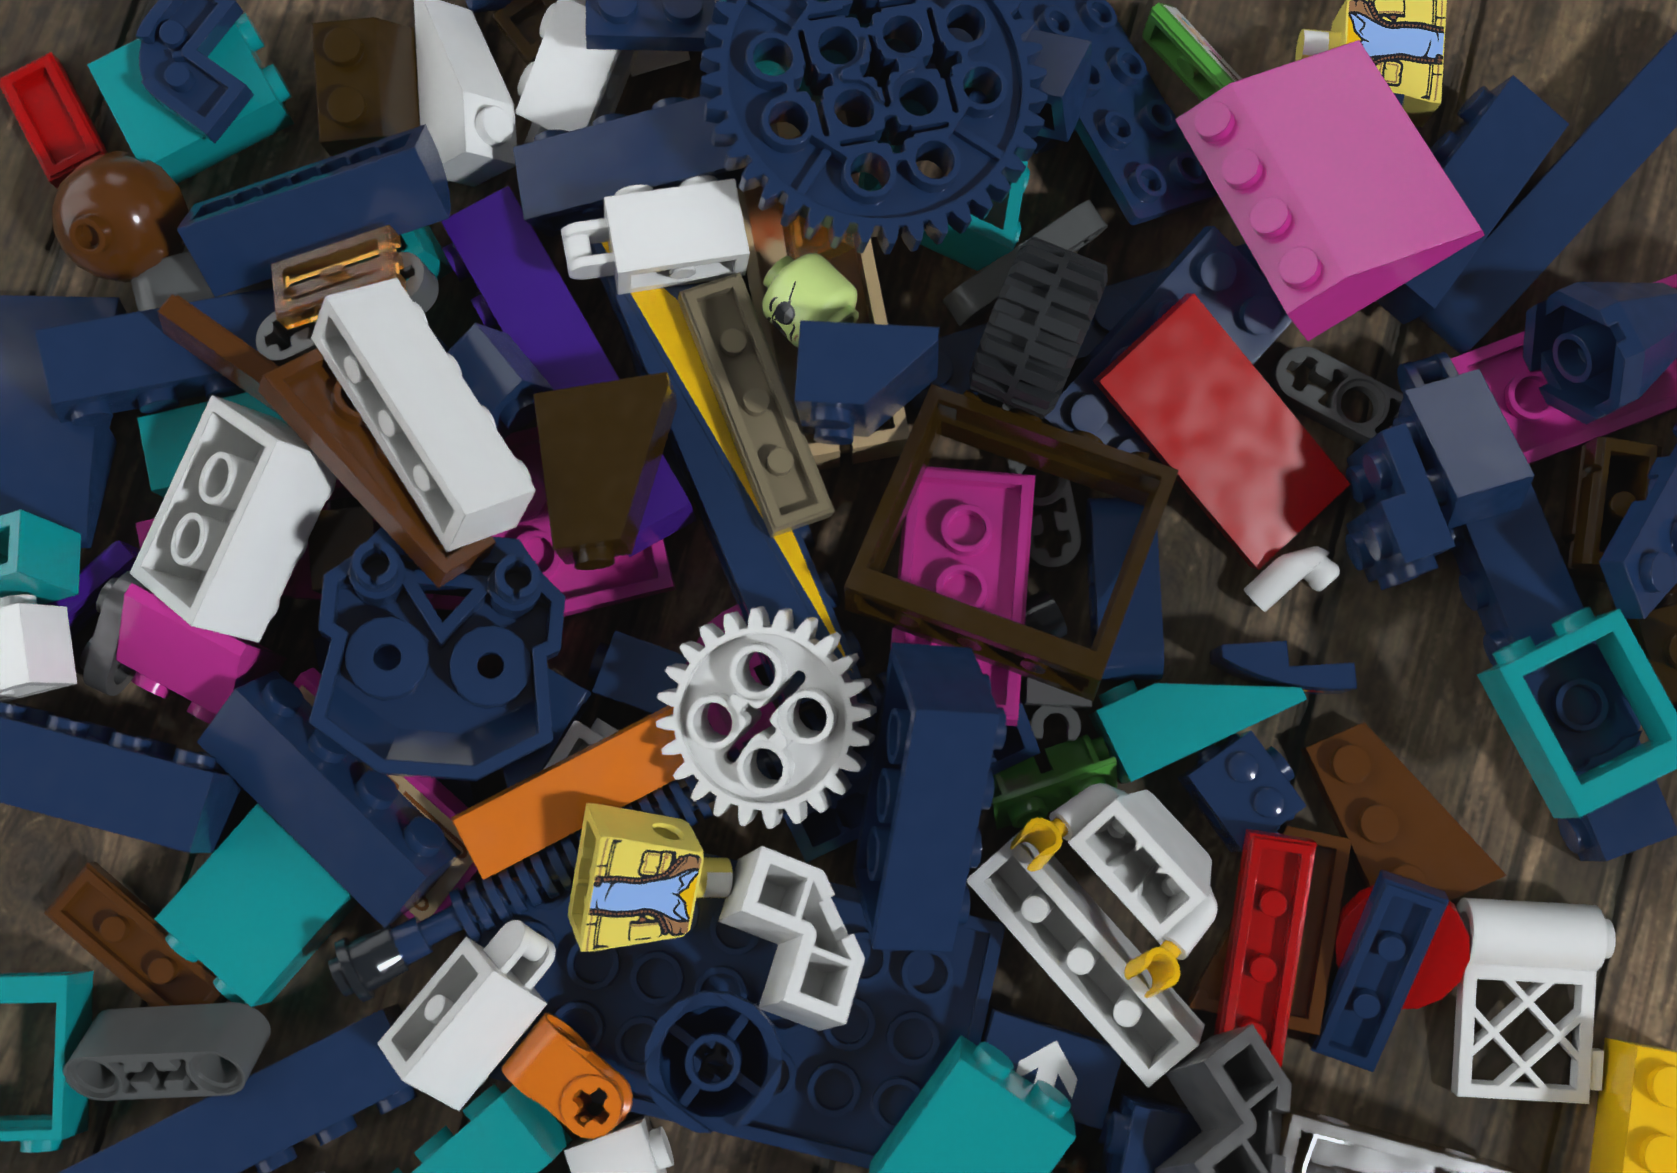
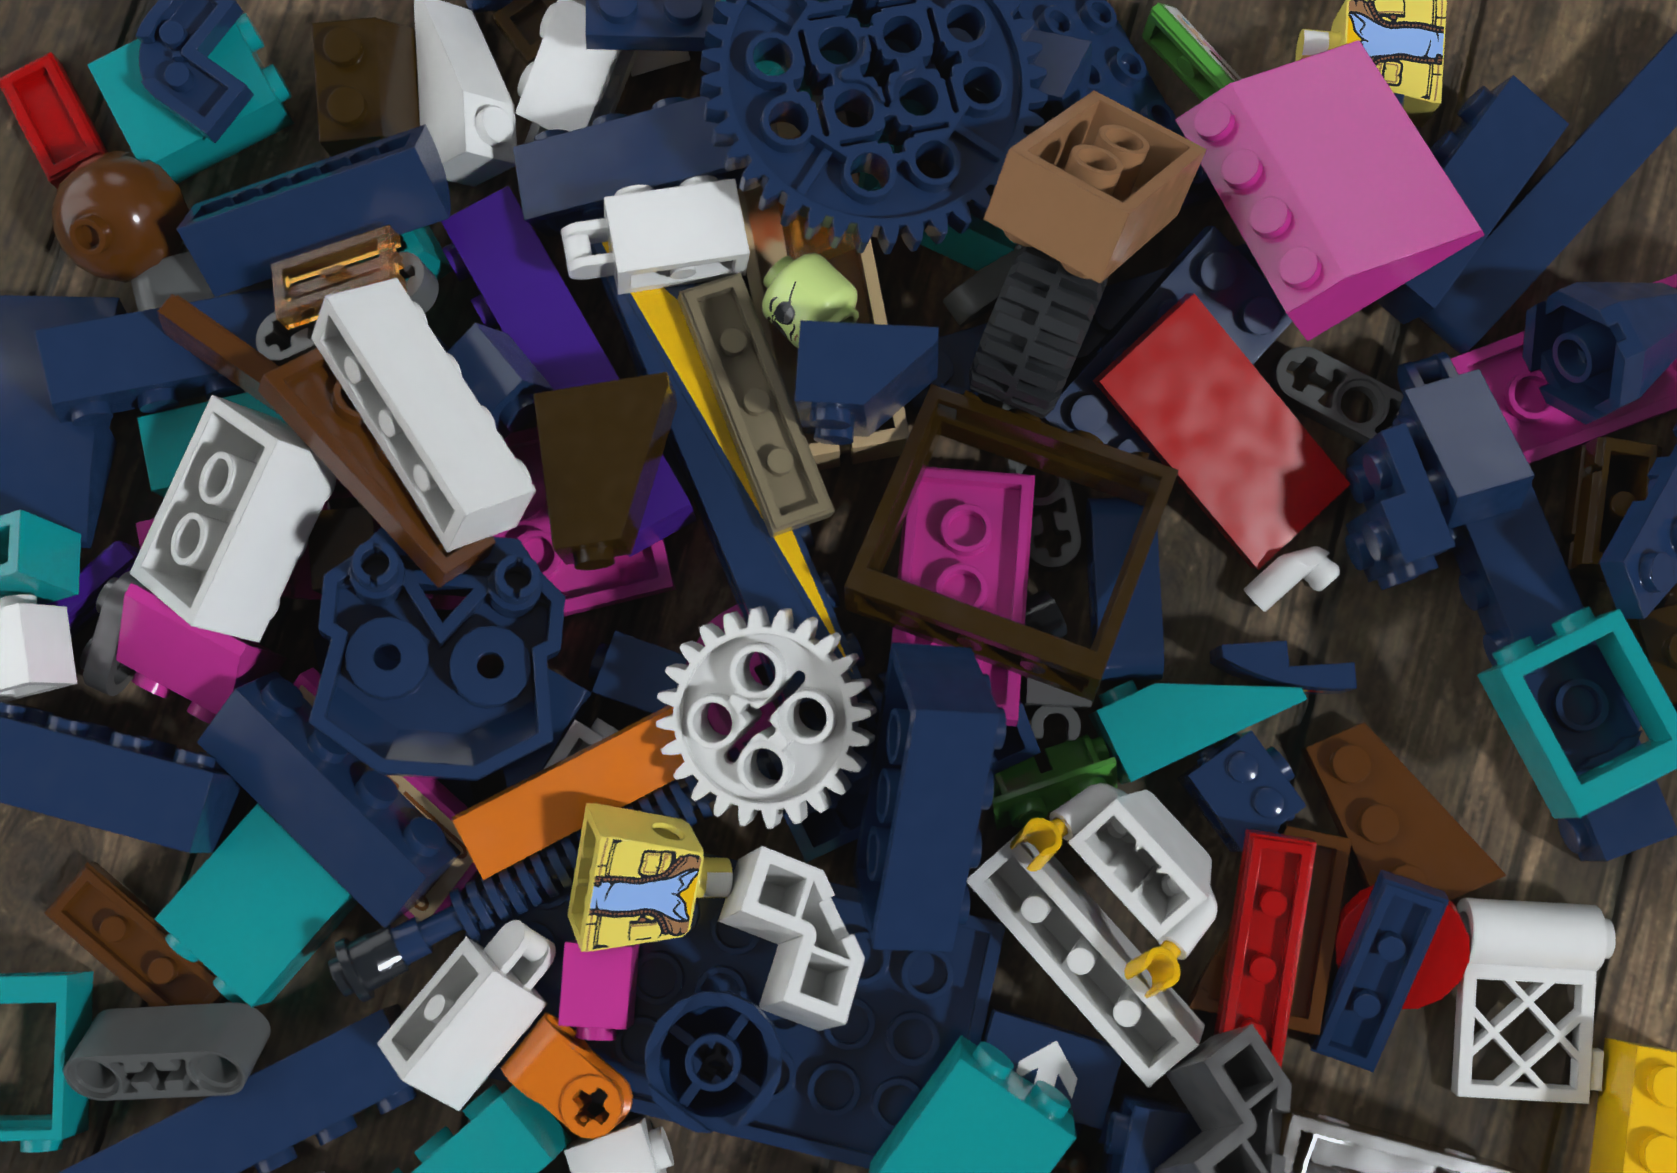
(598, 990): none -> dark pink brick
(1093, 185): none -> medium nougat brick

